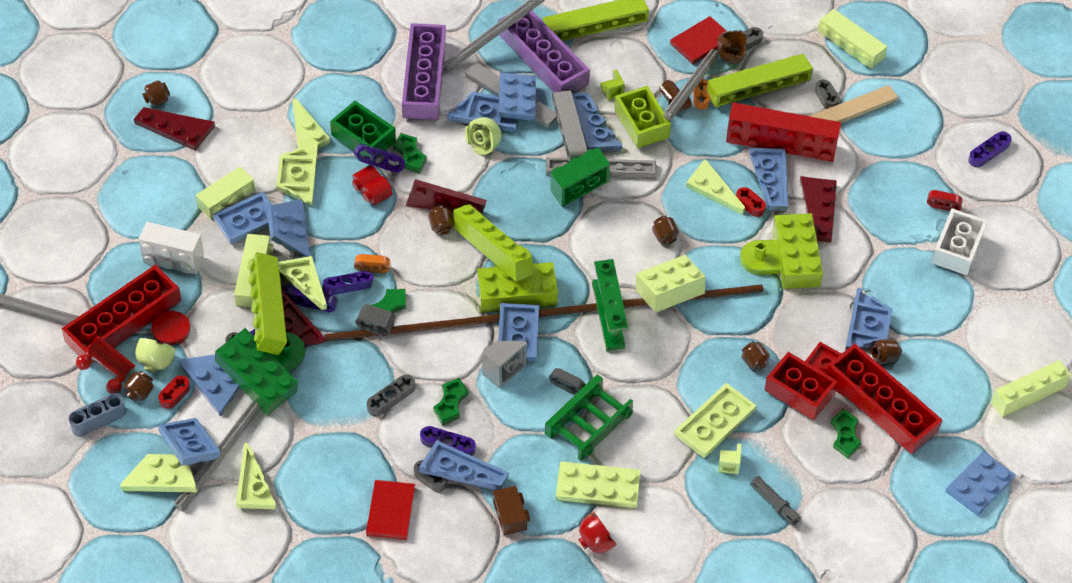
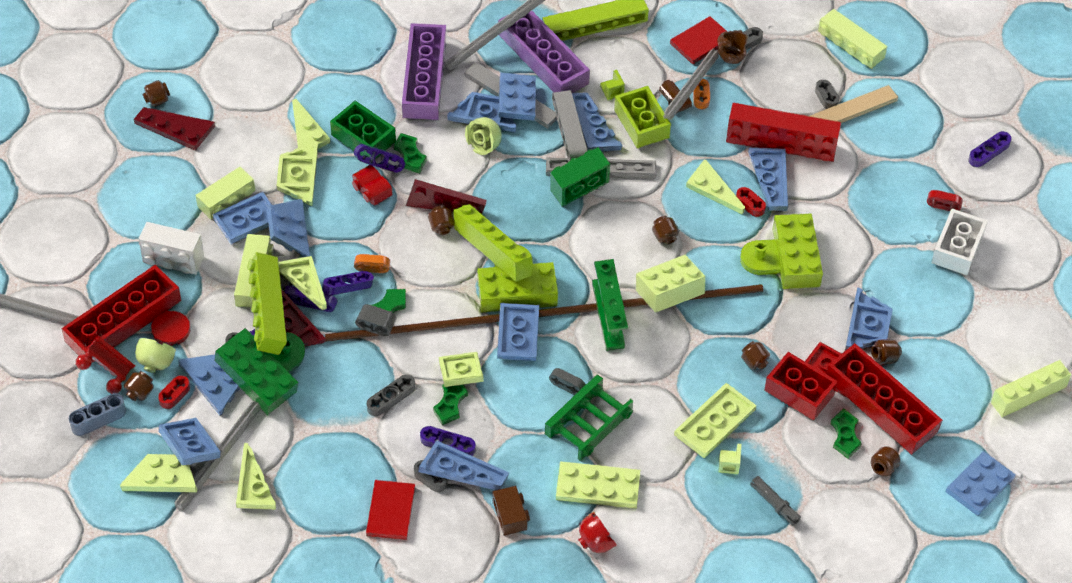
(461, 369): none -> yellowish green tile
(503, 361): light grey slope -> none
(759, 80): lime brick -> none
(820, 201): dark red wing -> none
(885, 461): none -> reddish brown head

